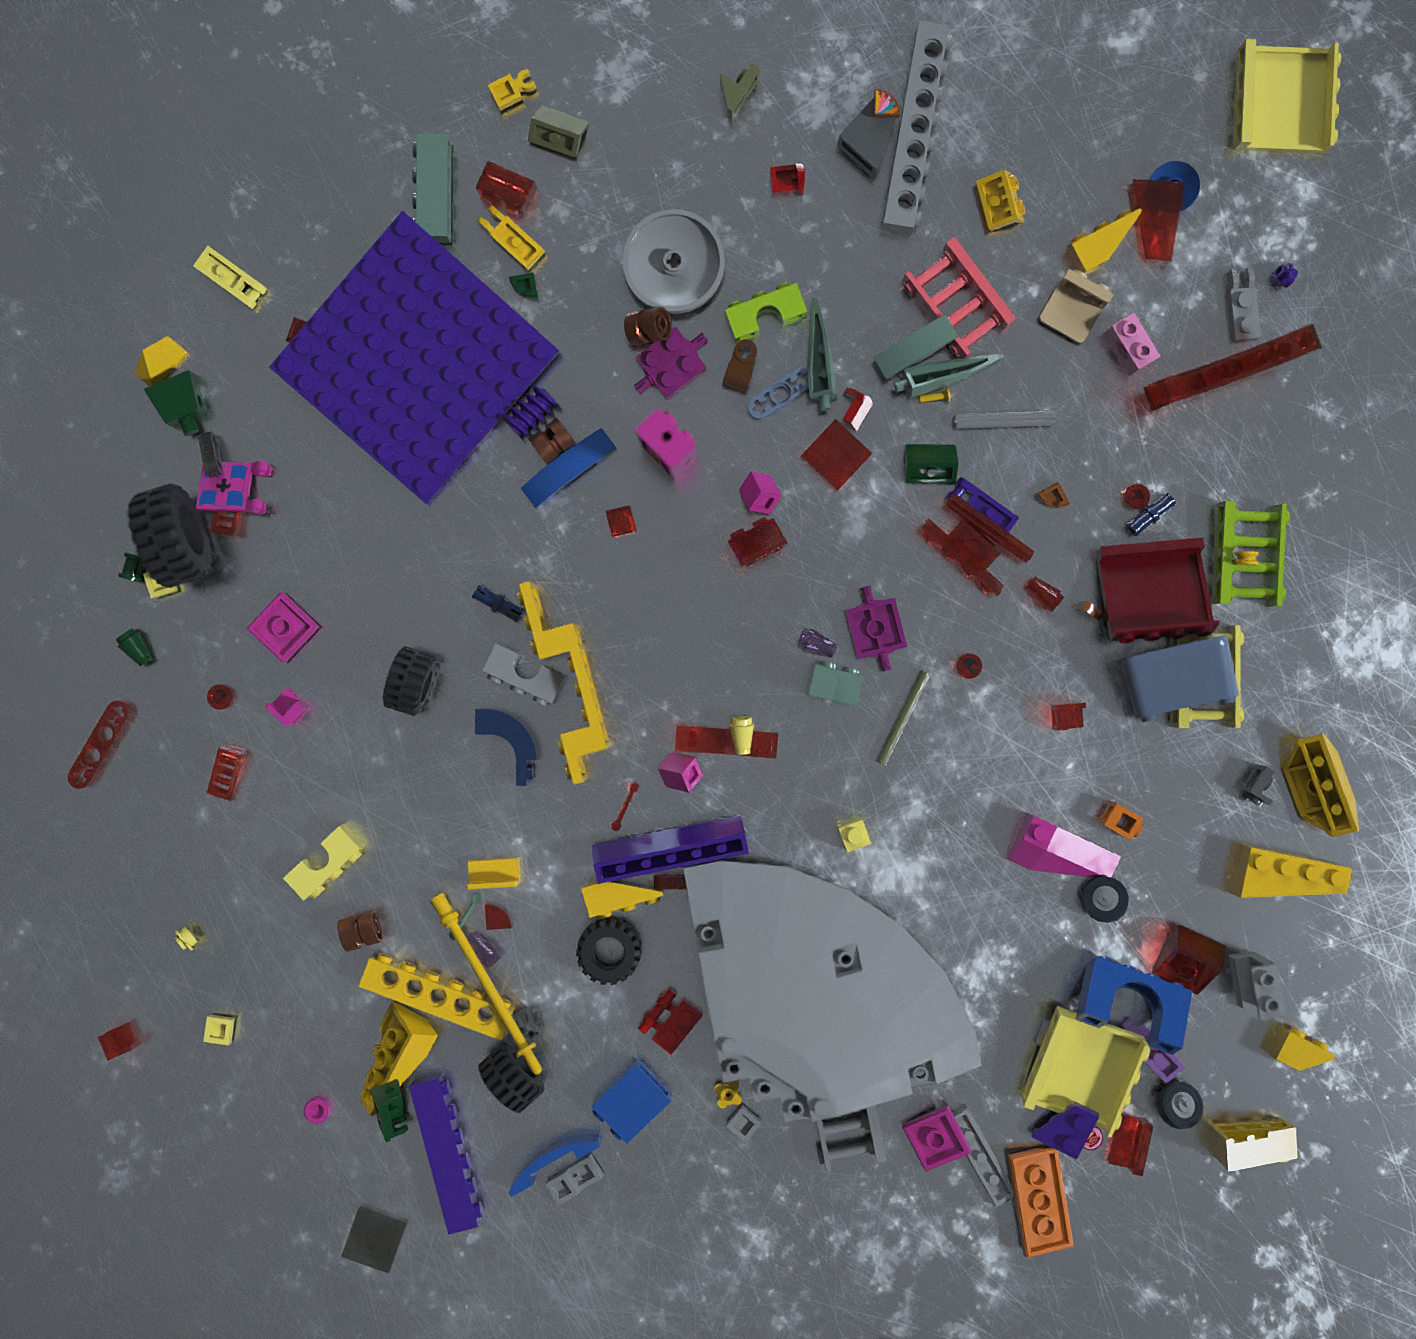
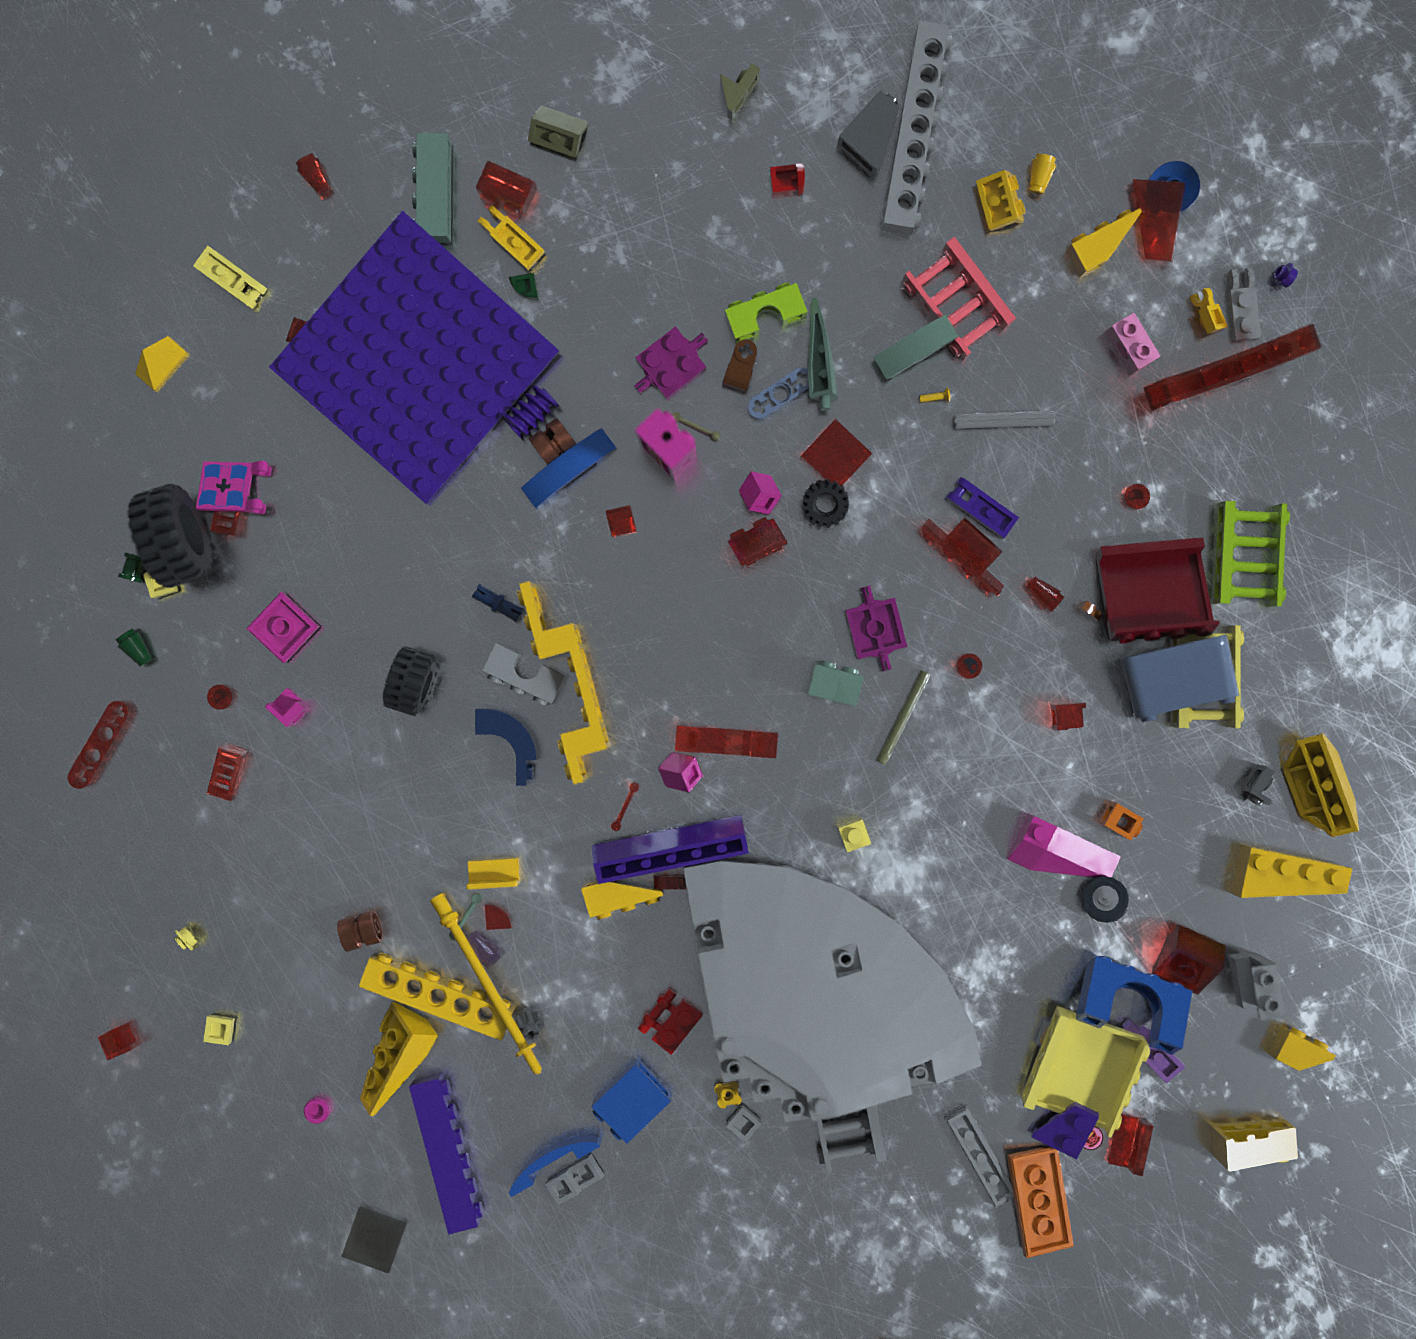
(178, 401): dark green torso -> none
(210, 454): clear smoke beam -> none
(309, 879): light yellow arch -> none
(313, 173): none -> clear red cone
(389, 1109): dark green hinge -> none
(507, 91): yellow plate -> none
(510, 1078): black tyre -> none
(609, 972): black tyre -> none
(648, 326): copper wheel -> none
(673, 260): light grey dish -> none
(714, 435): none -> olive hinge
(741, 732): light yellow cone -> none
(816, 643): clear purple cone -> none
(832, 489): none -> black tyre
(858, 409): red tile -> none
(885, 105): tile -> none
(931, 463): dark green panel -> none
(936, 375): sand green piece -> none
(936, 1138): dark pink plate -> none
(989, 528): clear red axle -> none
(1041, 172): none -> yellow cone
(1053, 496): dark orange tile -> none
(1075, 305): tan bracket -> none
(1150, 514): dark blue pin -> none
(1180, 1105): black wheel -> none
(1210, 313): none -> yellow plate
(1246, 558): yellow bush -> none
(1286, 98): light yellow panel -> none

